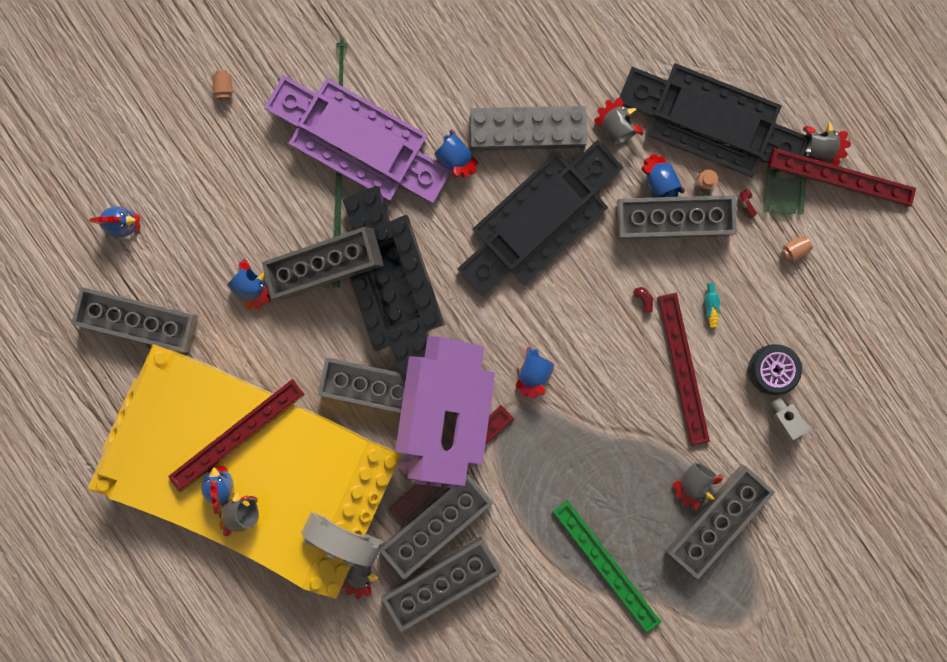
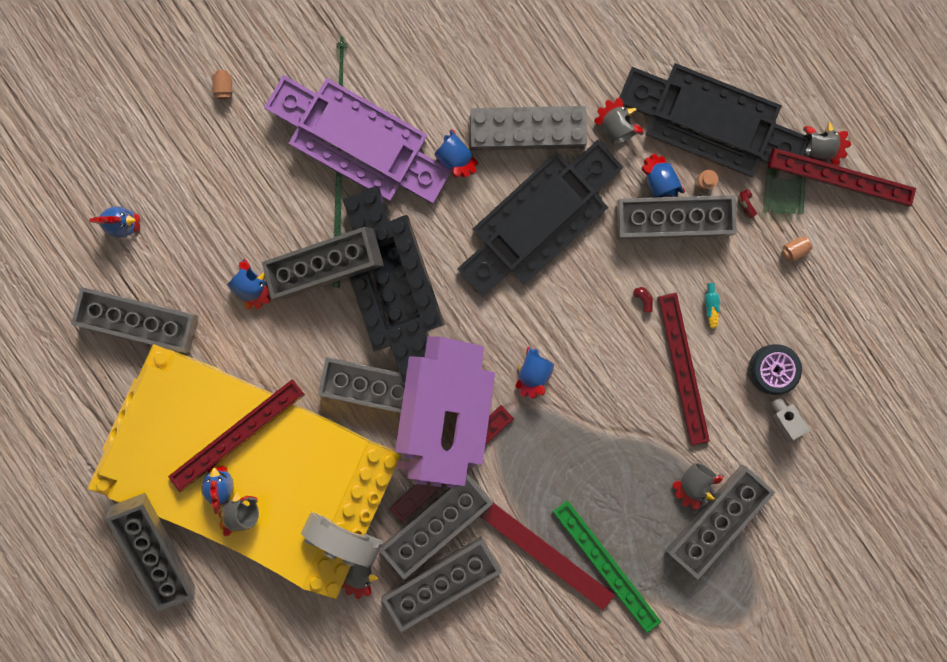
(150, 552): none -> flat silver brick
(548, 556): none -> dark red tile

